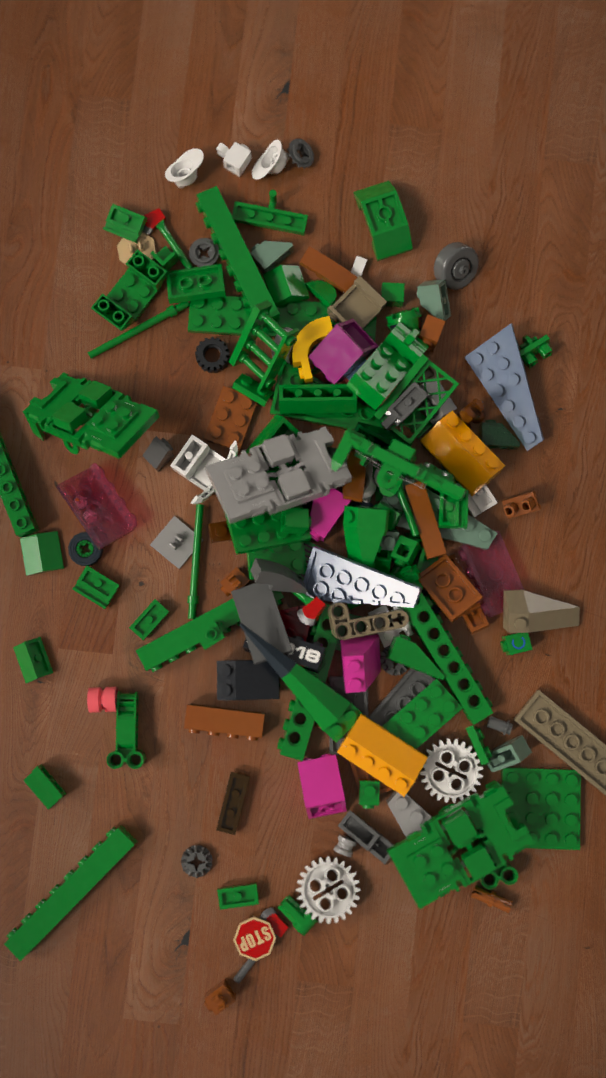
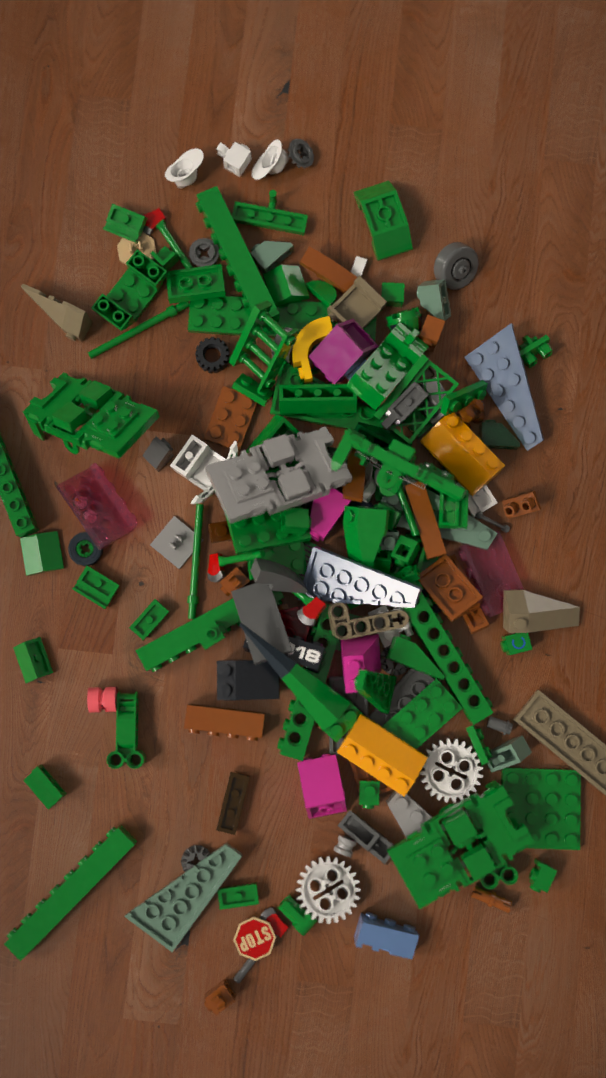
(68, 317): none -> dark tan wedge
(177, 905): none -> sand green wing
(218, 561): none -> piece
(376, 688): none -> green wing
(386, 935): none -> medium blue wedge
(462, 397): none -> green plate
(505, 528): none -> dark grey hinge
(541, 876): none -> green brick

